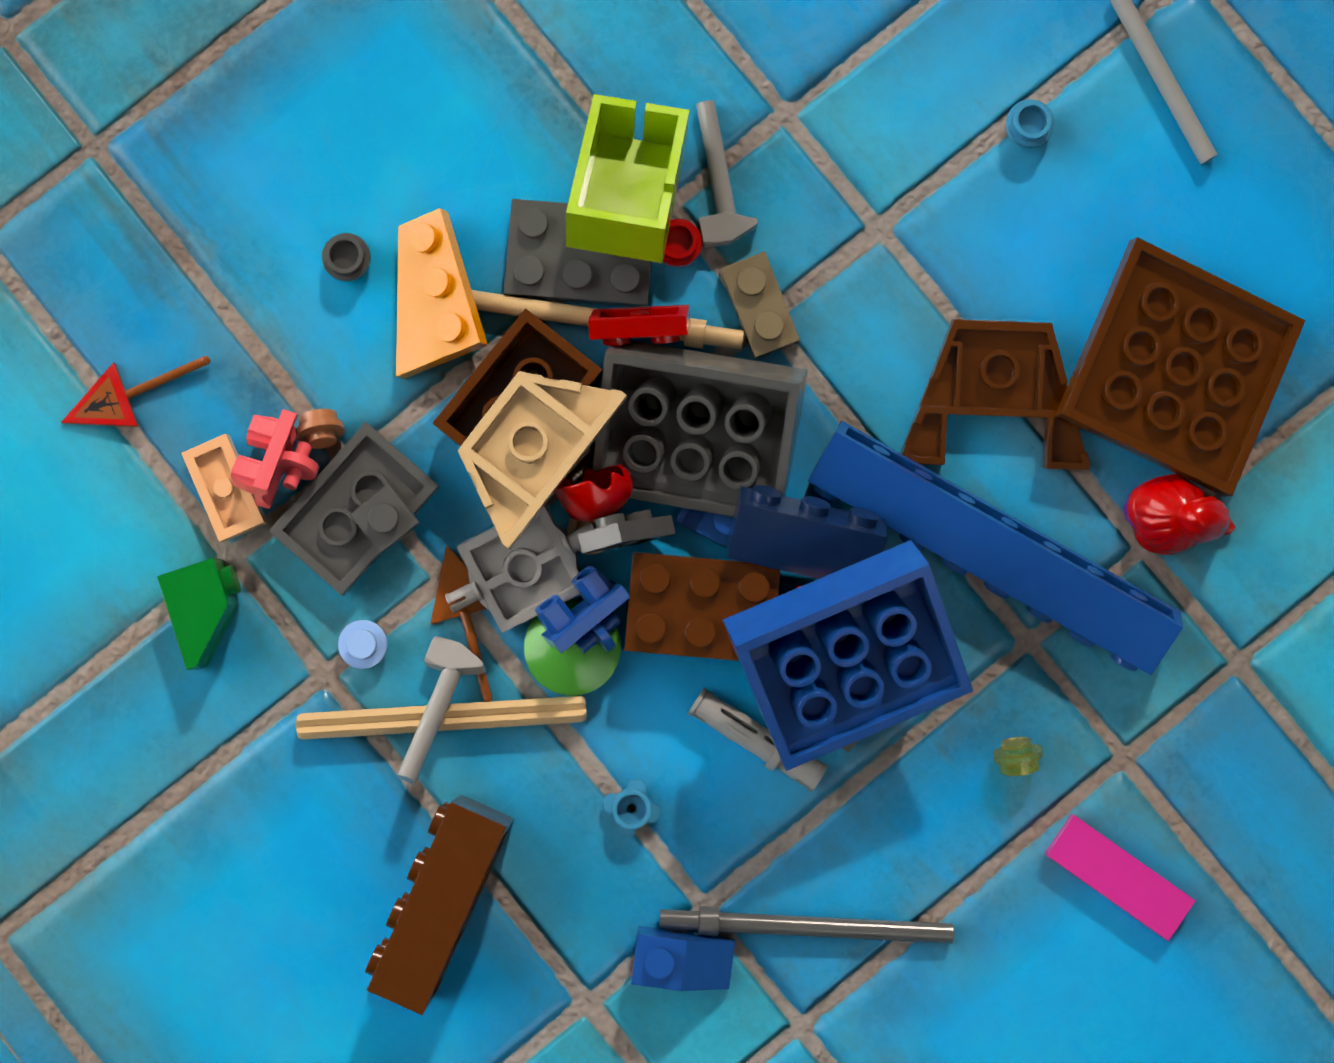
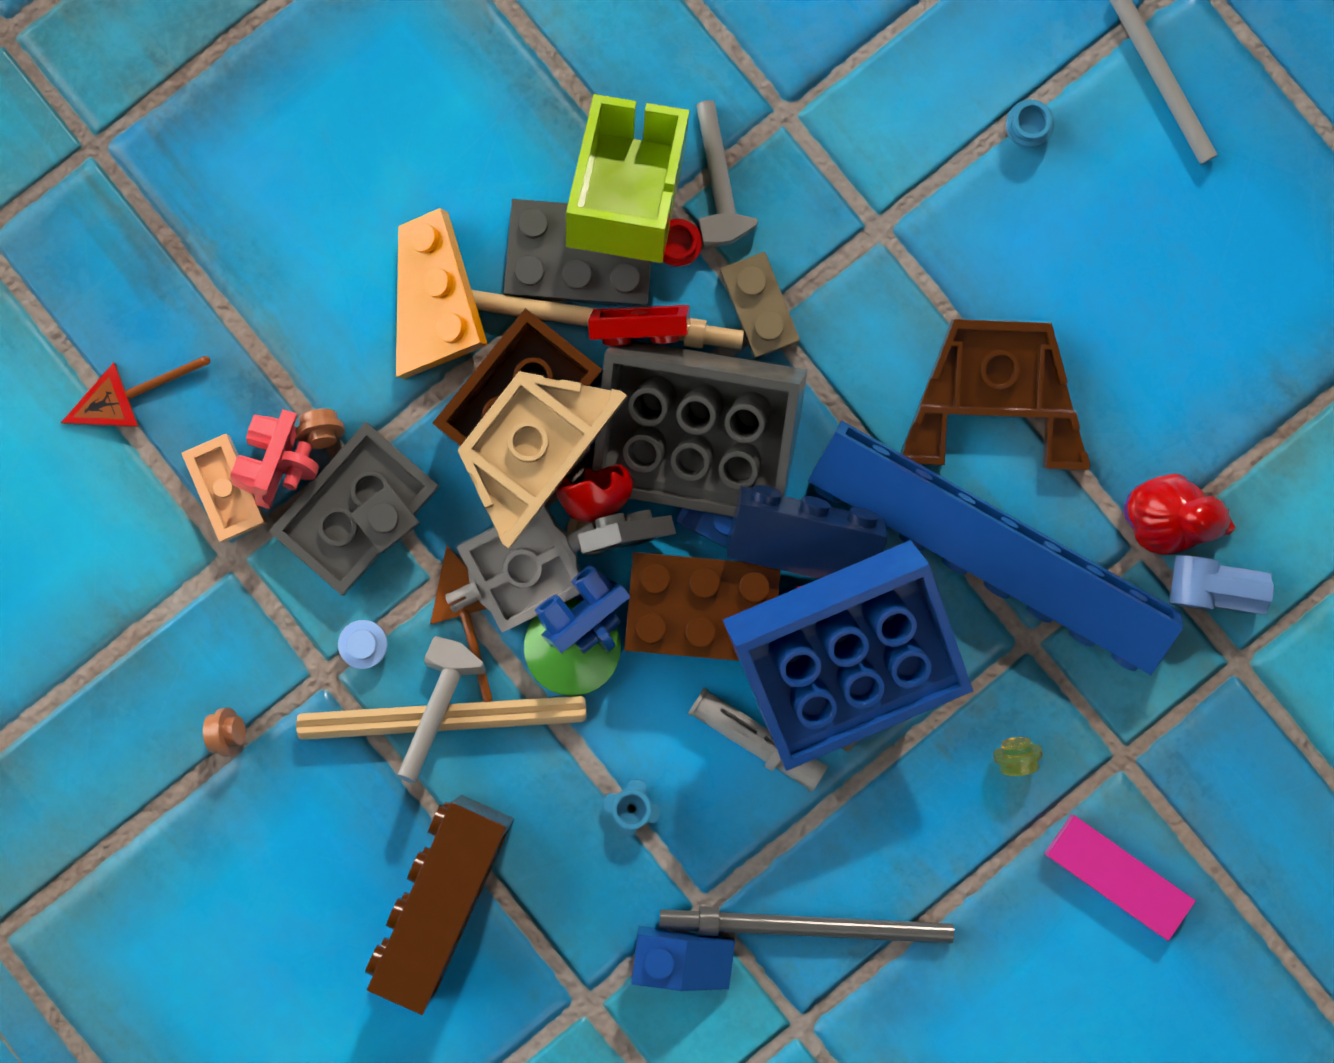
(200, 607): green slope -> none
(224, 732): none -> nougat plate
(346, 257): dark grey plate -> none
(1180, 367): reddish brown plate -> none
(1207, 584): none -> medium blue piece

